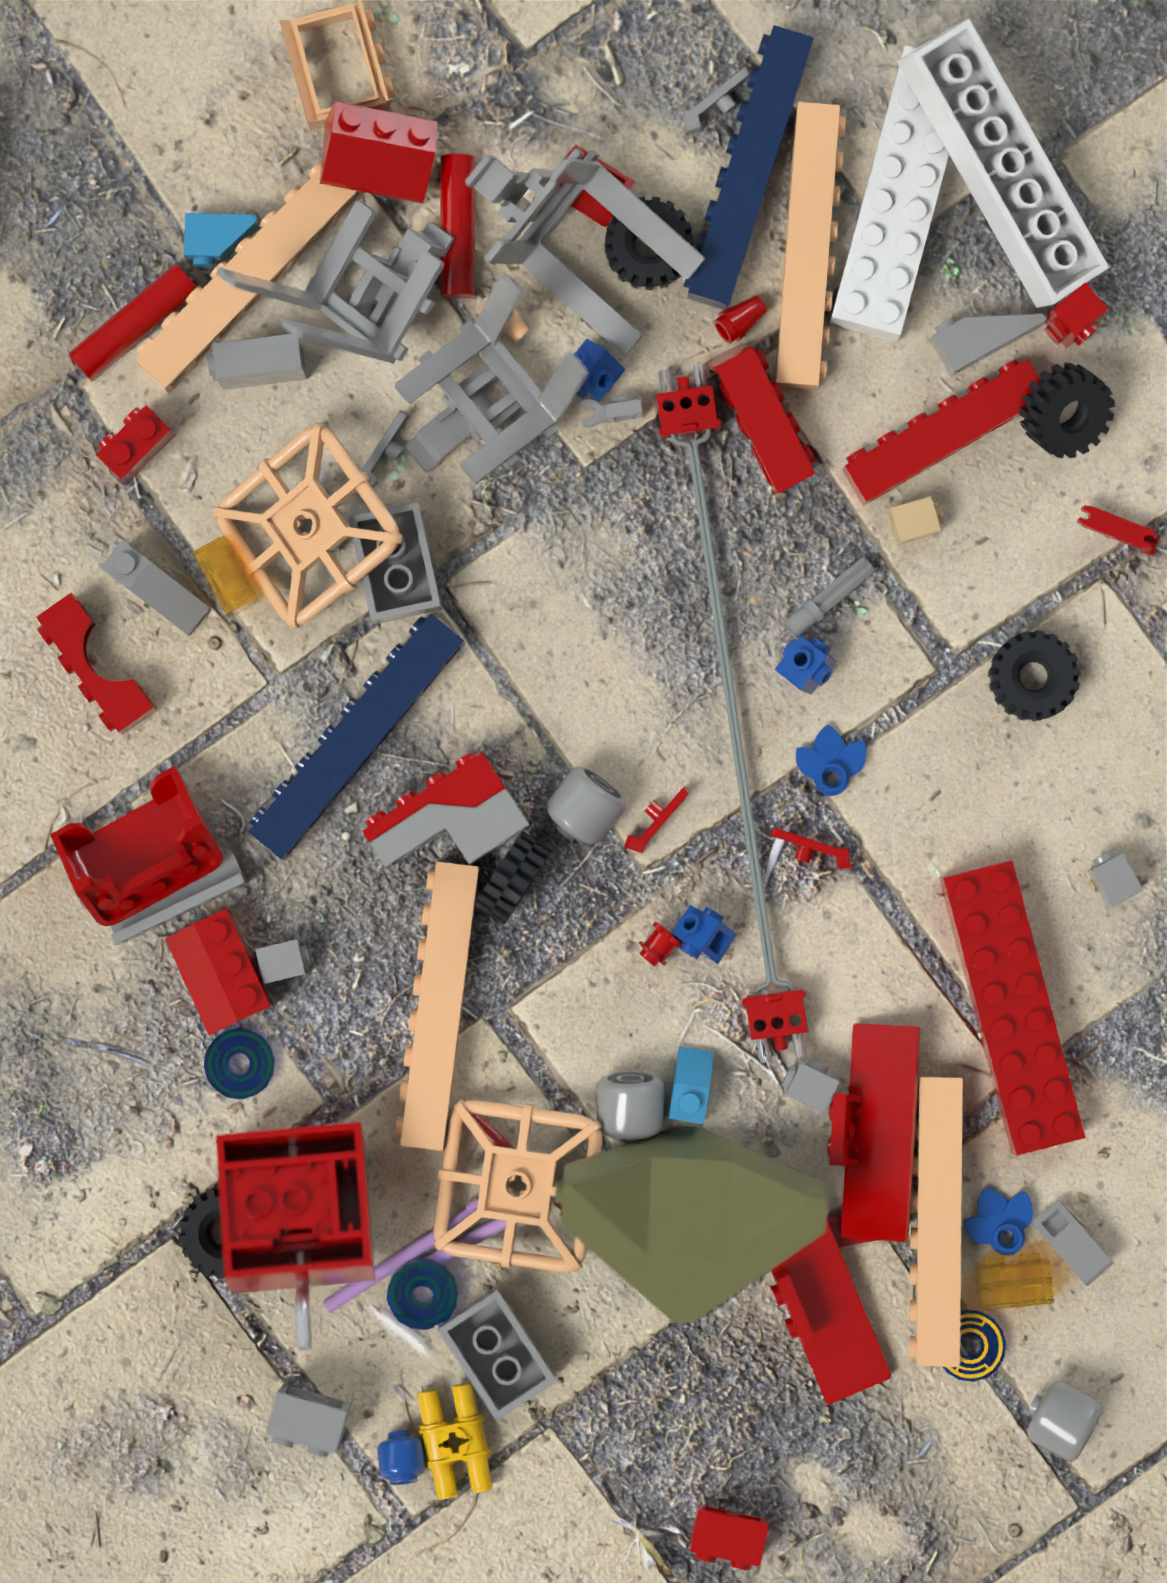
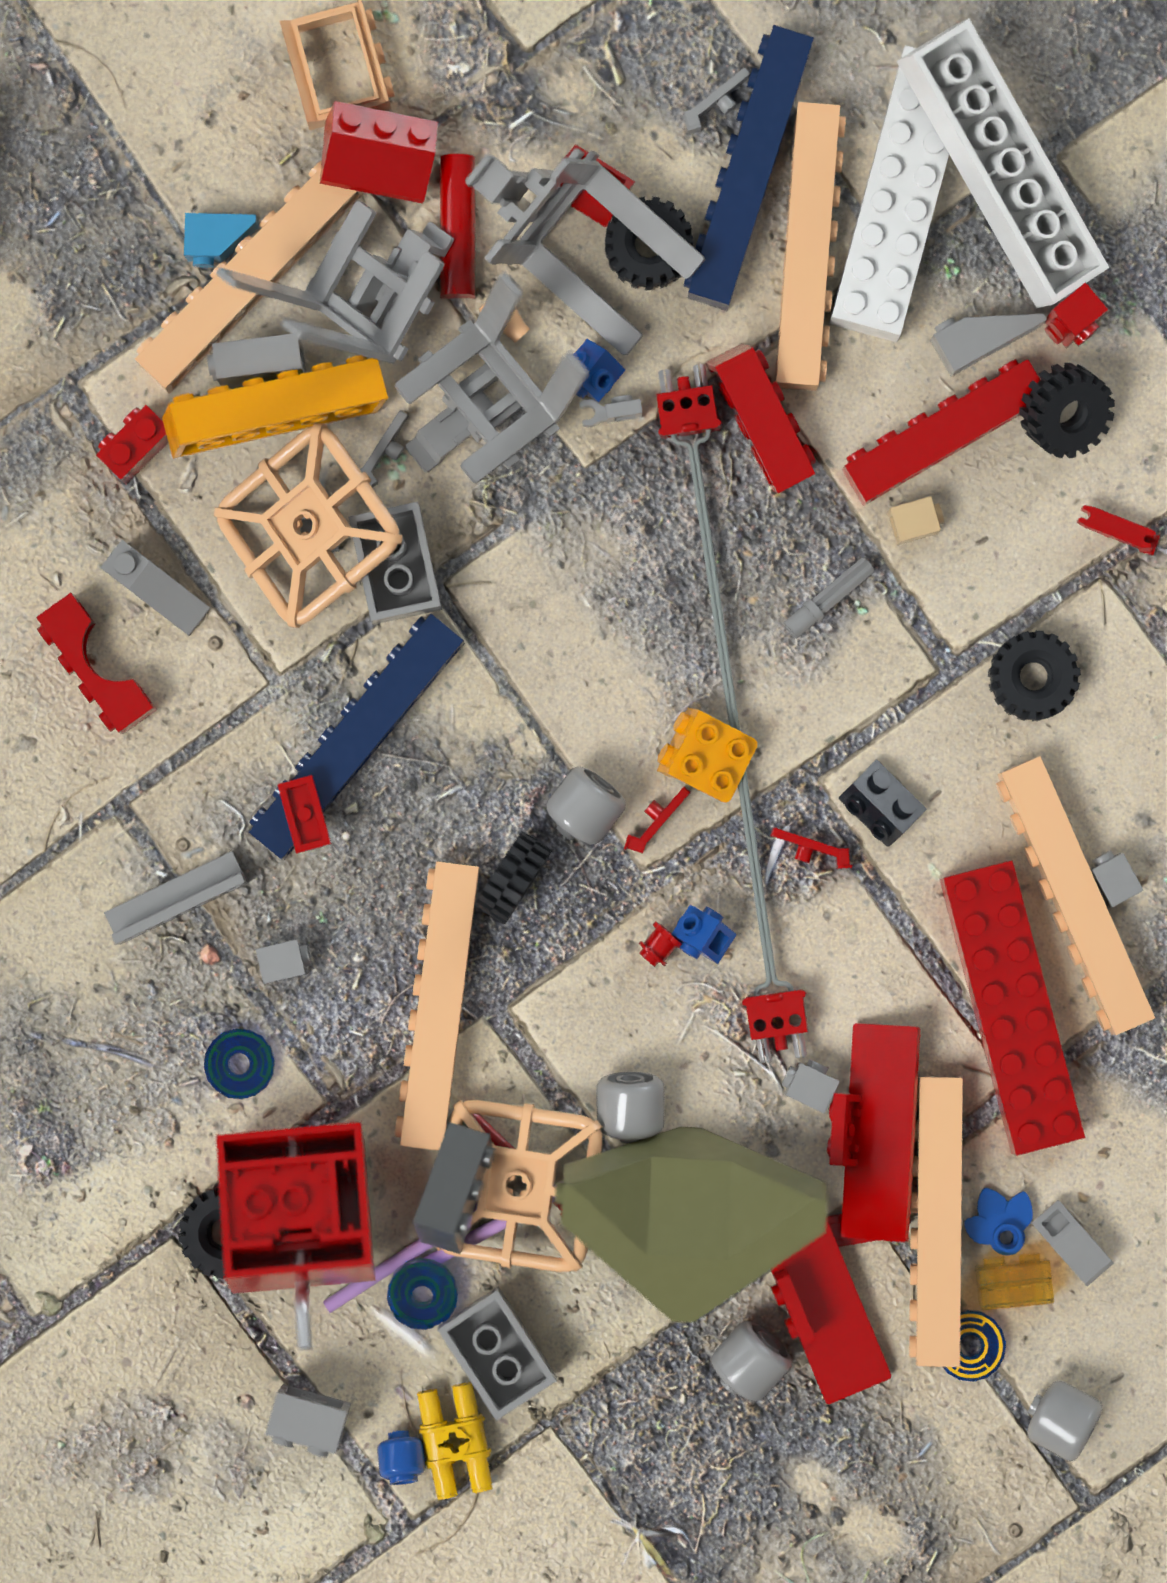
(132, 322): red brick -> none
(140, 853): red windscreen -> none
(219, 971): red slope -> none
(226, 576): clear yellow brick -> none
(274, 406): none -> light orange brick
(304, 814): none -> red plate
(454, 1188): none -> dark grey wedge
(465, 803): piece -> none
(691, 1085): dark azure slope -> none
(707, 754): none -> light orange bracket
(728, 1537): red brick -> none
(739, 319): red cone -> none
(751, 1361): none -> light grey head
(806, 663): blue brick -> none
(831, 755): blue plate -> none
(882, 803): none -> bracket
(1075, 896): none -> light nougat brick

